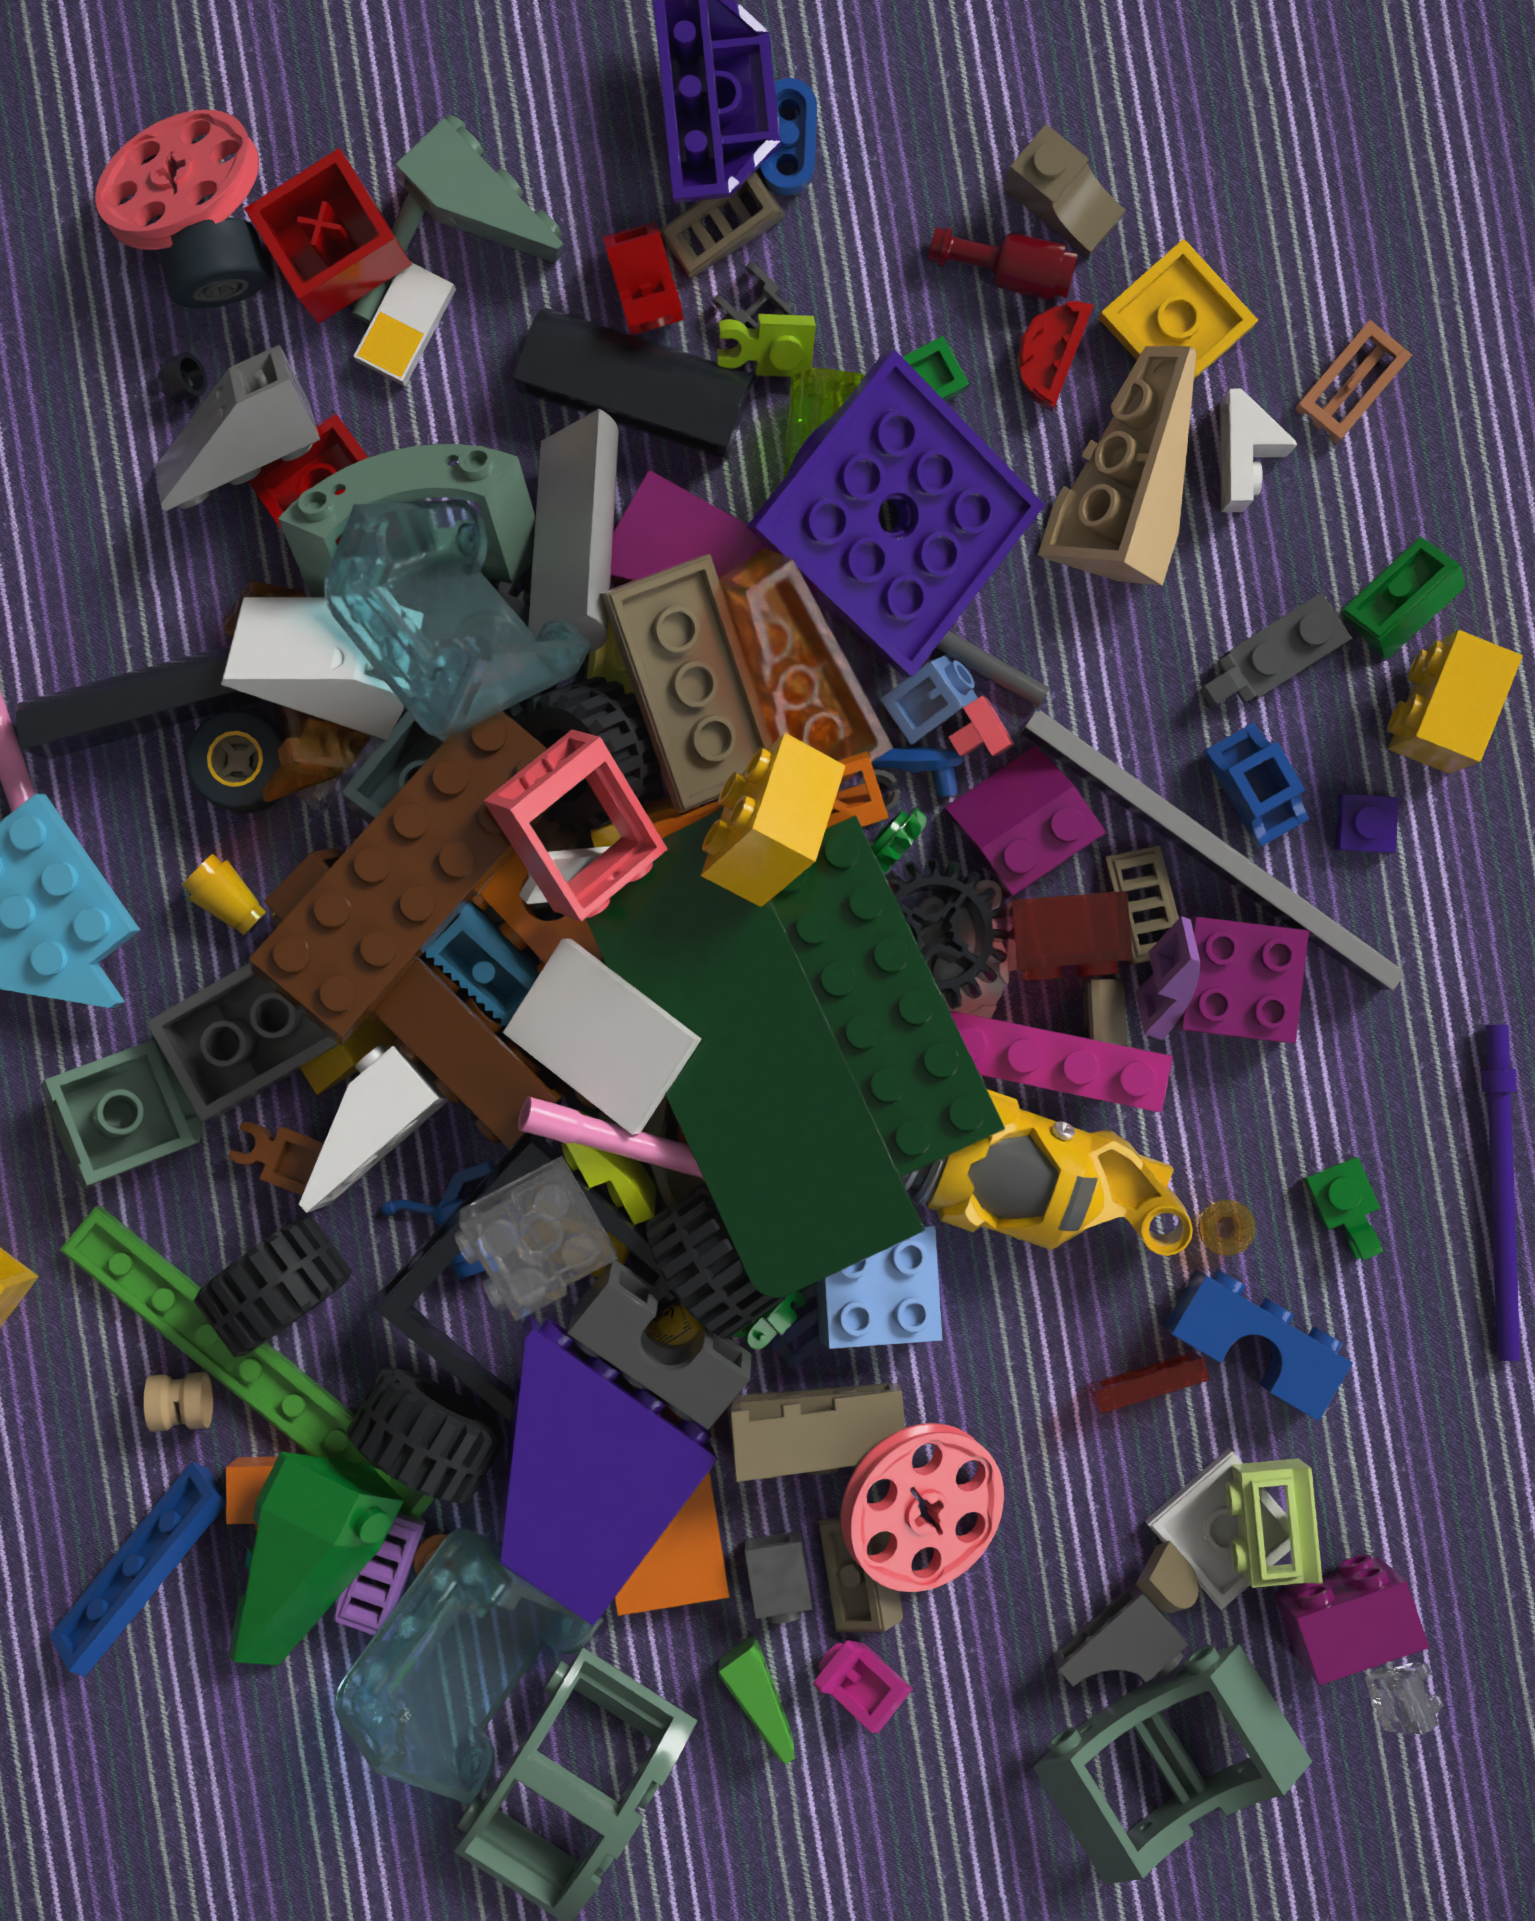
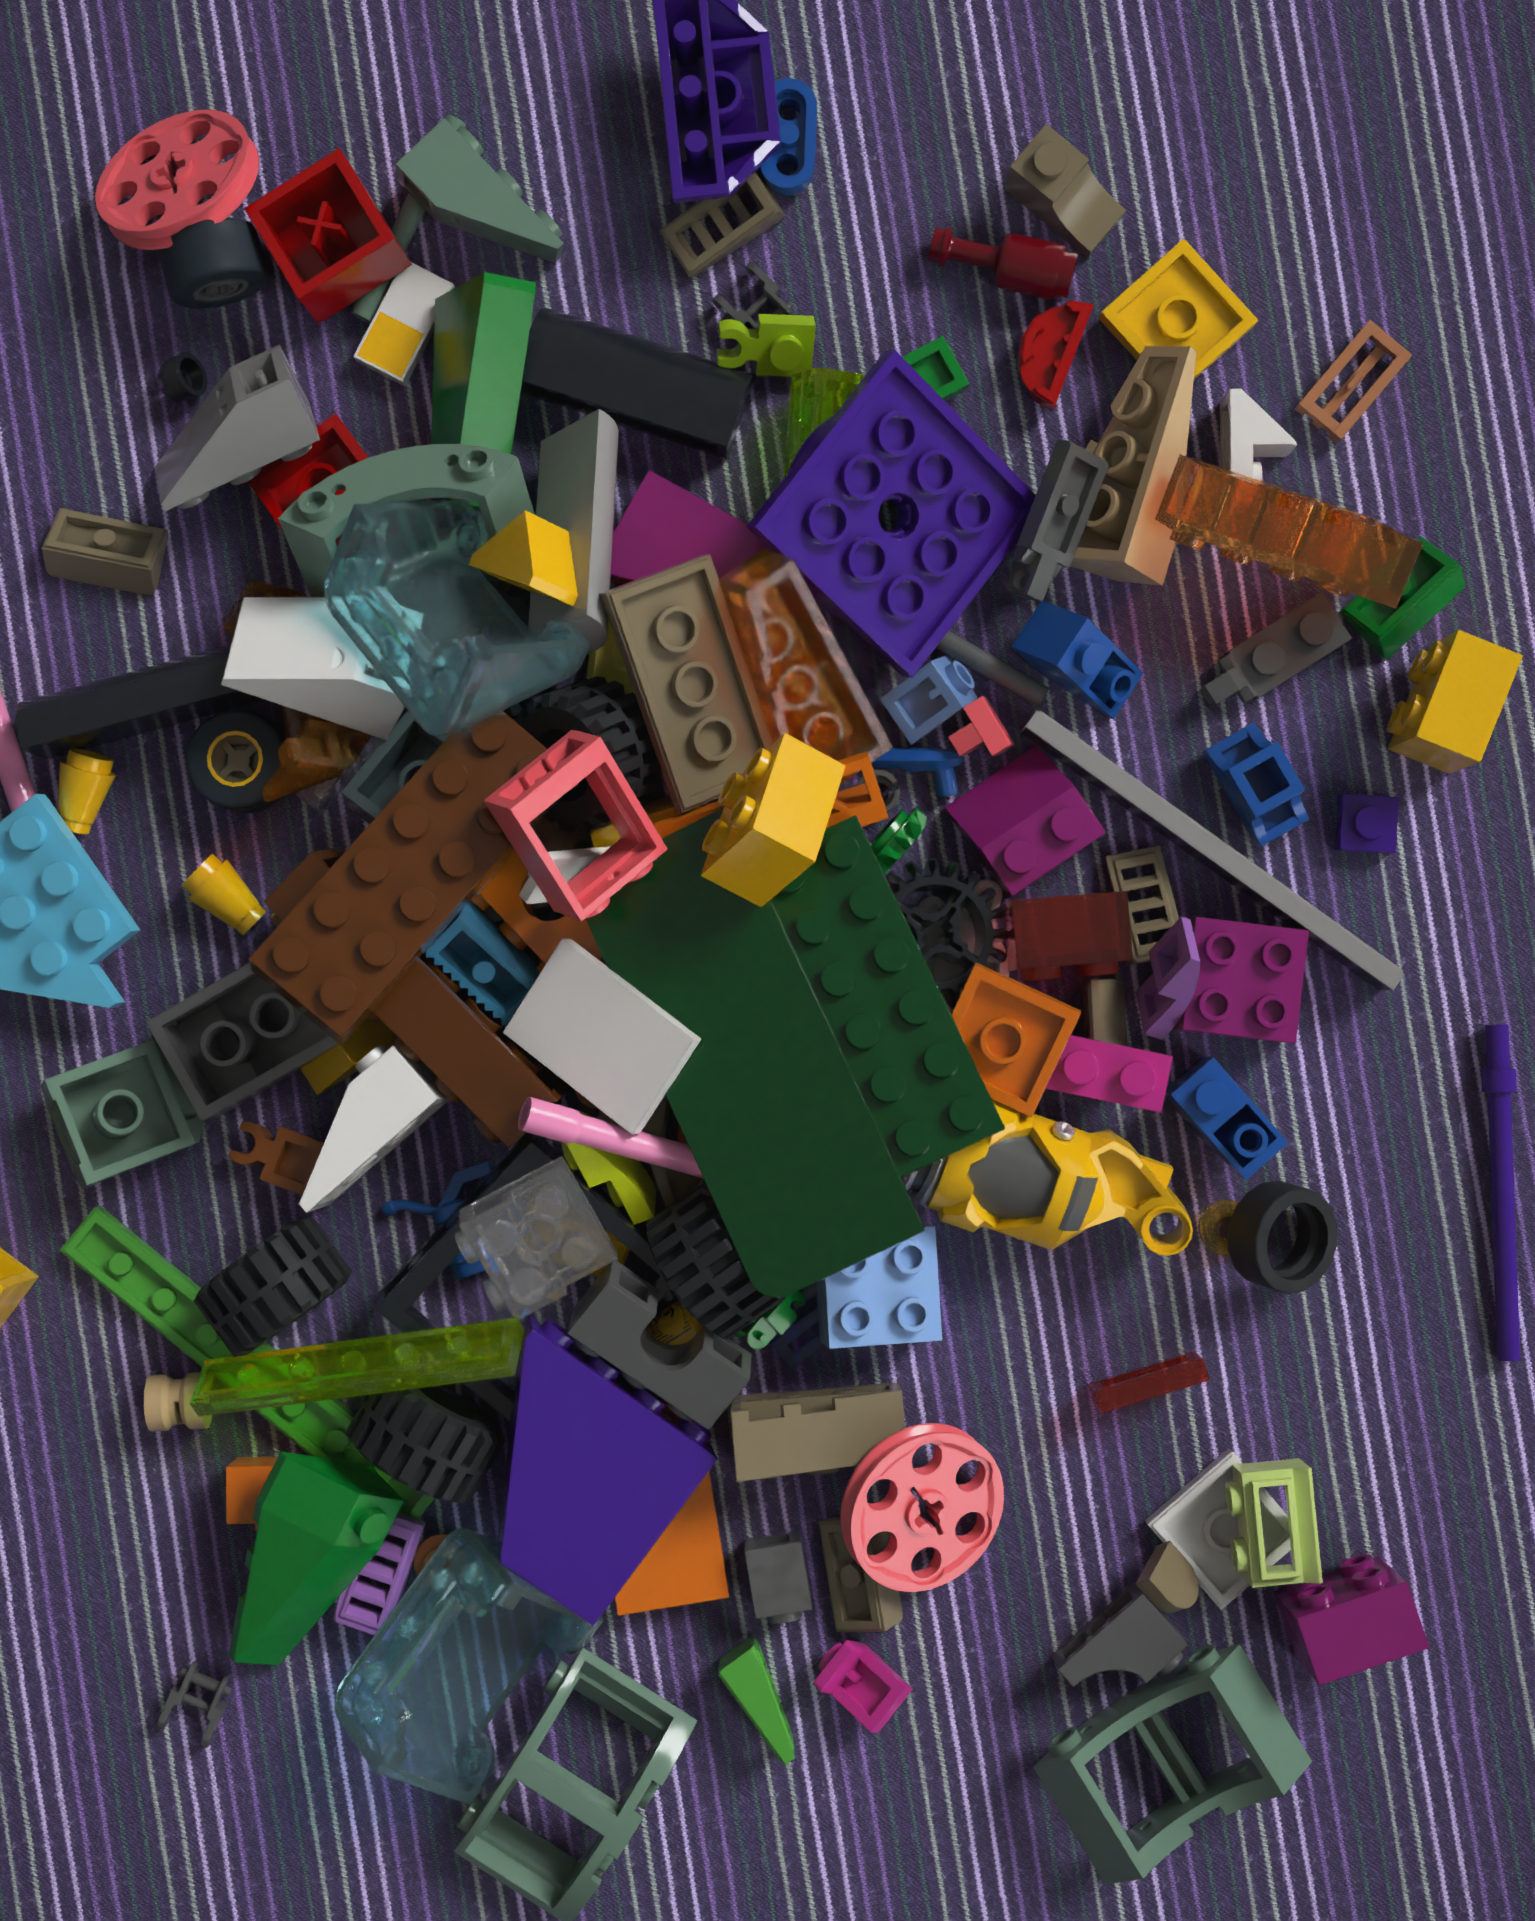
(83, 787): none -> yellow cone
(105, 552): none -> dark tan slope
(138, 1569): blue plate -> none
(214, 1710): none -> dark grey piece
(359, 1367): none -> clear neon green tile
(480, 361): none -> green slope
(531, 557): none -> yellow slope
(643, 278): red brick -> none
(1012, 1035): none -> orange plate
(1056, 519): none -> dark grey hinge
(1078, 658): none -> blue slope
(1224, 1117): none -> blue slope
(1287, 532): none -> clear orange wedge
(1302, 1366): blue arch -> none
(1312, 1248): none -> black tyre
(1344, 1198): green plate -> none
(1403, 1700): clear tile -> none

